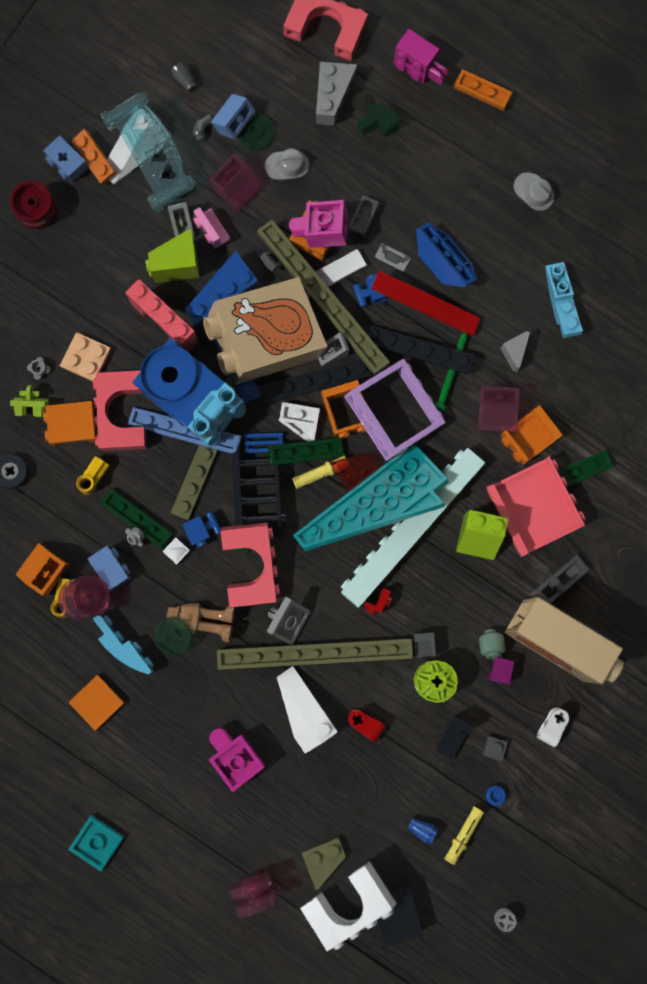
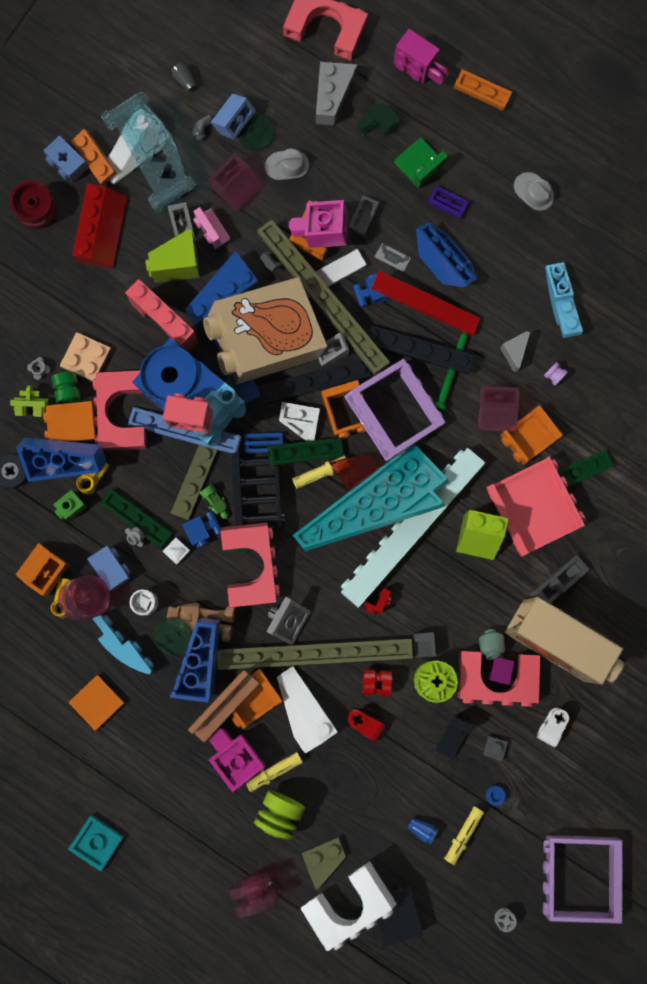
(58, 459): none -> blue wedge
(66, 387): none -> green wheel
(69, 506): none -> bright green brick
(99, 226): none -> red slope
(144, 602): none -> white wheel
(188, 414): none -> coral brick
(199, 664): none -> blue wedge
(217, 505): none -> bright green piece
(223, 706): none -> nougat fence
(257, 702): none -> orange panel
(273, 772): none -> light yellow pin
(279, 816): none -> lime wheel
(370, 682): none -> red wheel
(420, 162): none -> green bracket
(432, 202): none -> dark purple tile
(523, 690): none -> coral arch
(555, 373): none -> lavender wheel
(615, 881): none -> lavender window

